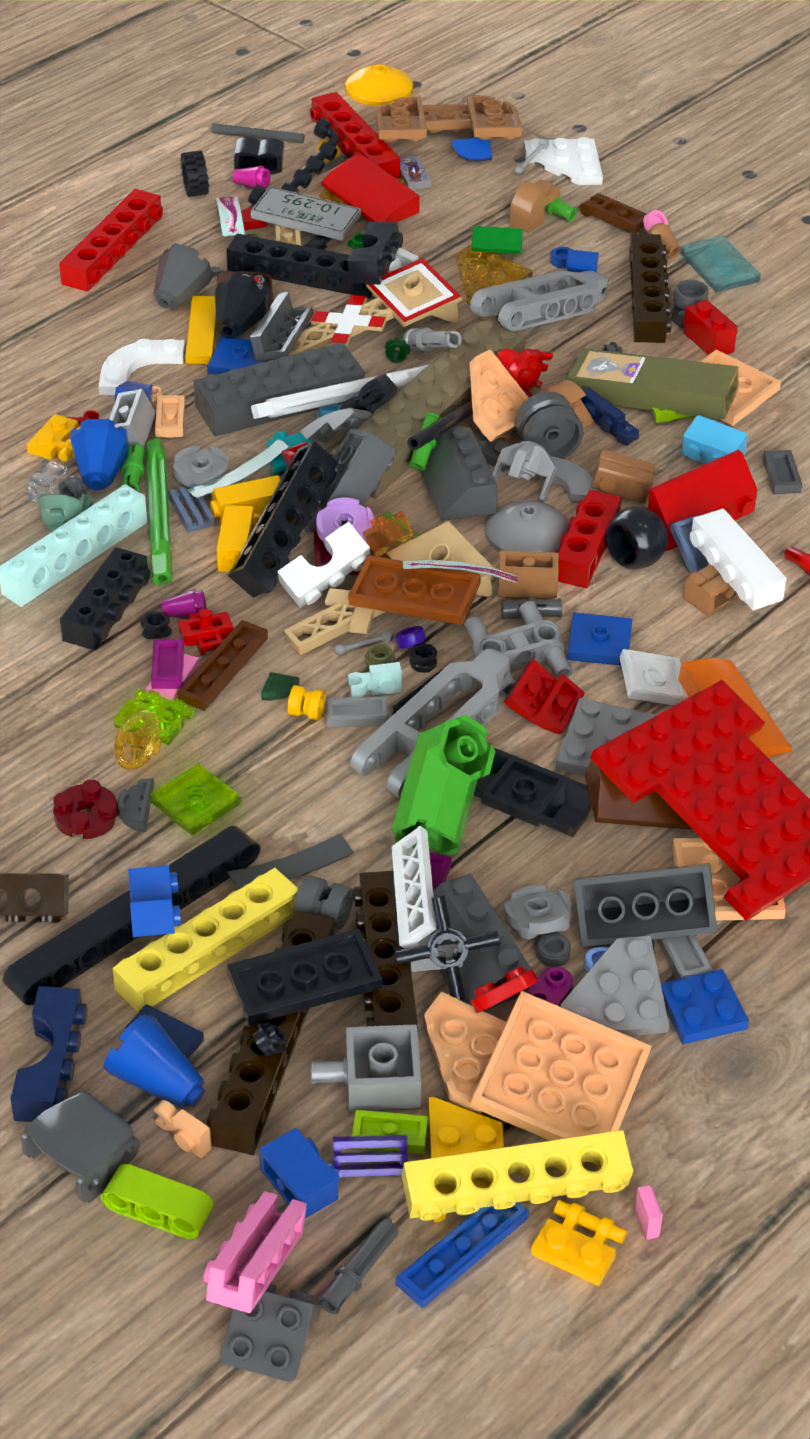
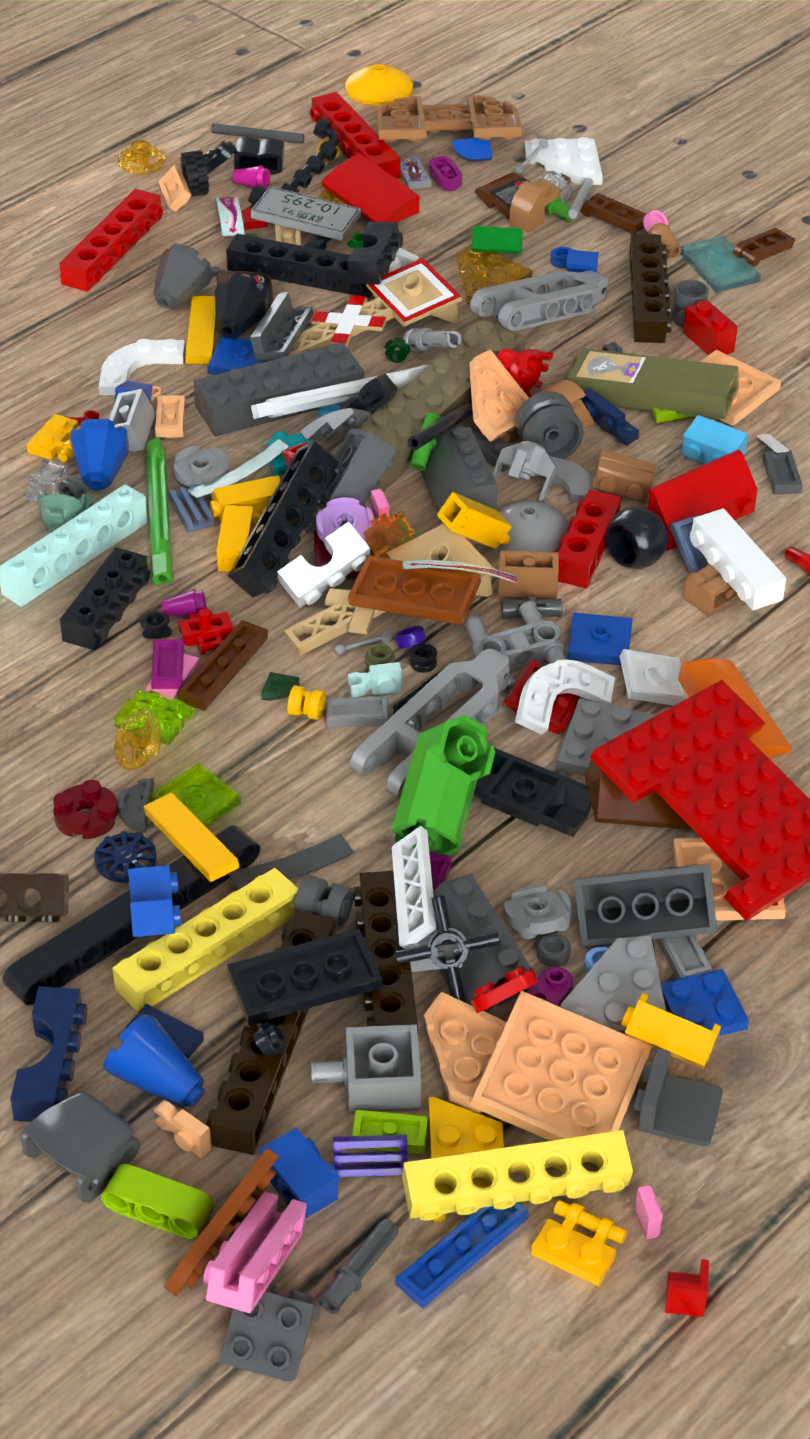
(123, 856): none -> dark blue wheel
(133, 466): bright green pin -> none
(140, 153): none -> clear yellow piece
(175, 188): none -> light nougat plate
(191, 837): none -> yellow tile
(219, 155): none -> black plate
(223, 1223): none -> dark orange plate
(379, 503): none -> bright pink tile
(445, 173): none -> magenta plate
(475, 521): none -> yellow brick
(501, 192): none -> reddish brown slope
(555, 179): none -> clear brick
(555, 679): none -> white plate
(580, 198): none -> light grey bar
(670, 1033): none -> yellow brick
(676, 1105): none -> dark grey bracket
(687, 1292): none -> red panel
(763, 246): none -> reddish brown plate
(772, 443): none -> white sticker

